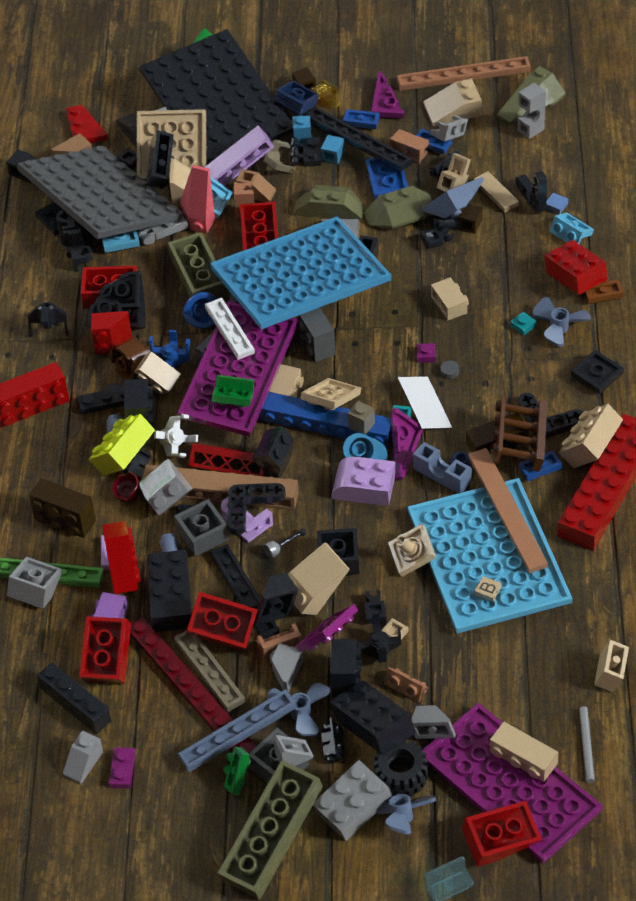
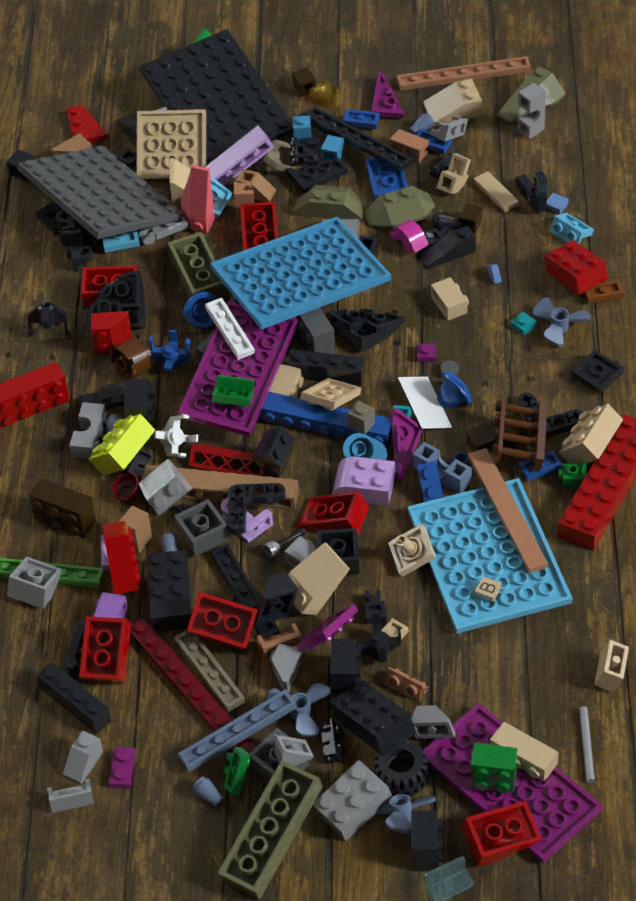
(70, 797): none -> light grey hinge
(75, 651): none -> black plate
(92, 418): none -> light grey arch
(140, 527): none -> medium nougat brick
(158, 373): tan brick -> none
(159, 159): black brick -> none
(206, 790): none -> sand blue cone
(296, 97): dark blue brick -> none
(298, 551): none -> light grey slope
(318, 174): none -> black wing
(320, 366): none -> black brick
(334, 512): none -> red slope
(365, 327): none -> black brick
(410, 236): none -> dark pink brick
(424, 122): none -> sand blue cone
(426, 840): none -> black brick
(429, 481): none -> blue plate
(451, 247): none -> black slope
(452, 391): none -> blue helmet
(454, 200): sand blue wedge -> none
(493, 768): none -> green brick
(494, 273): none -> medium blue tile
(572, 475): none -> green brick

